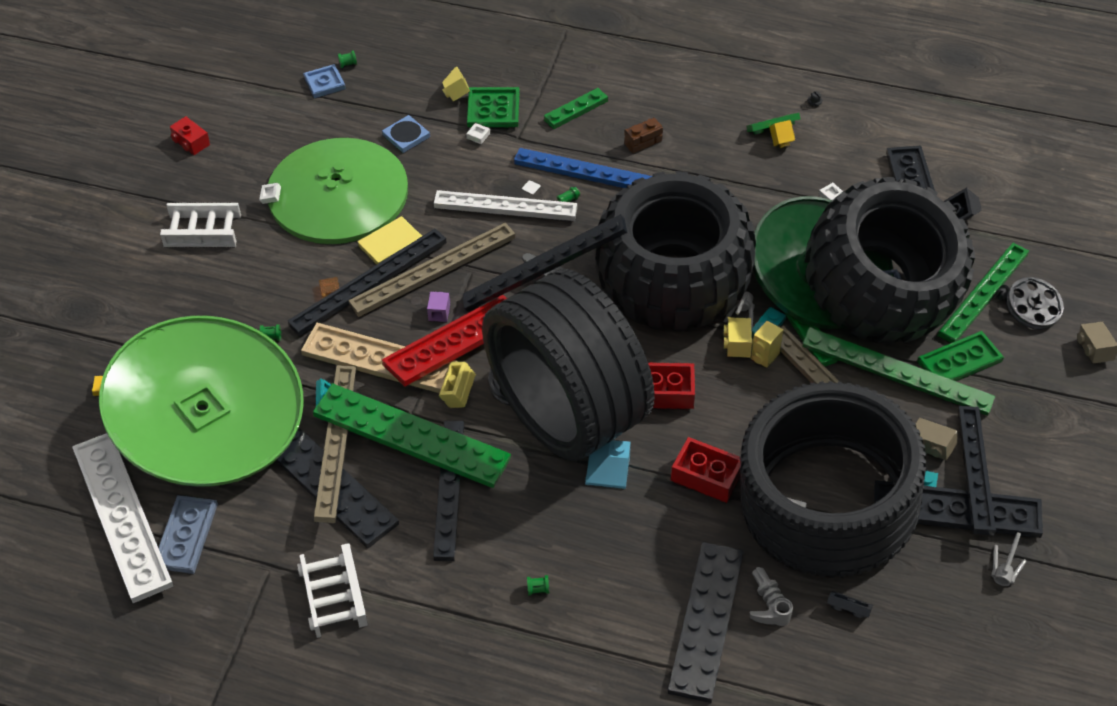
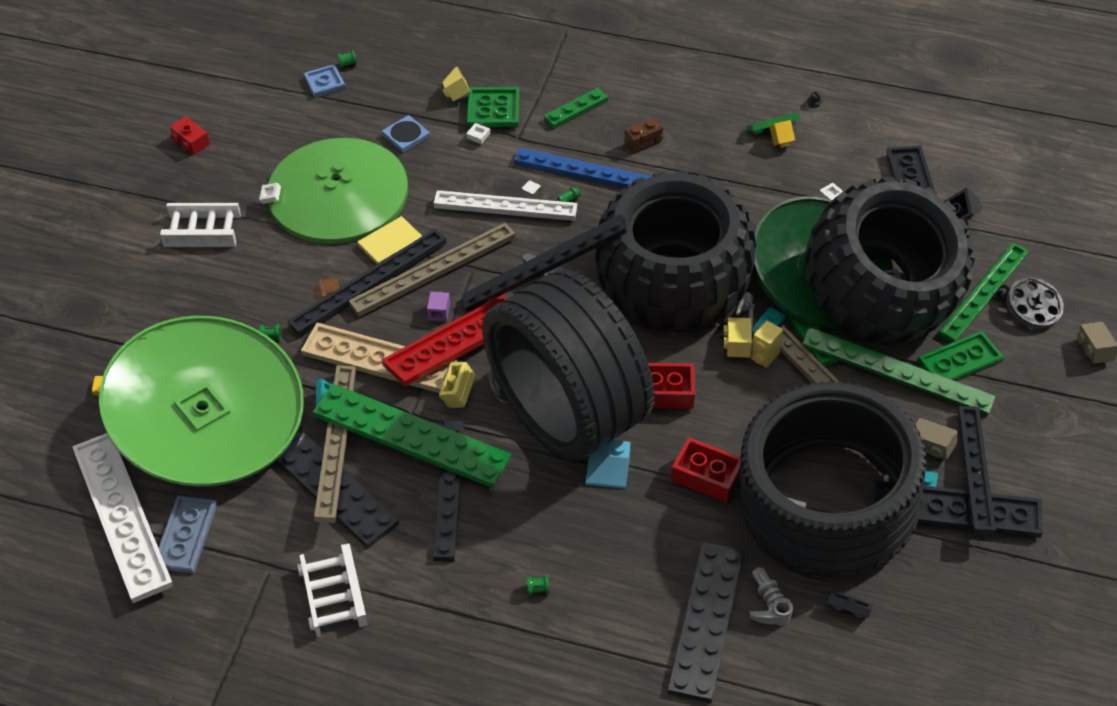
(1004, 573): light grey plant -> none

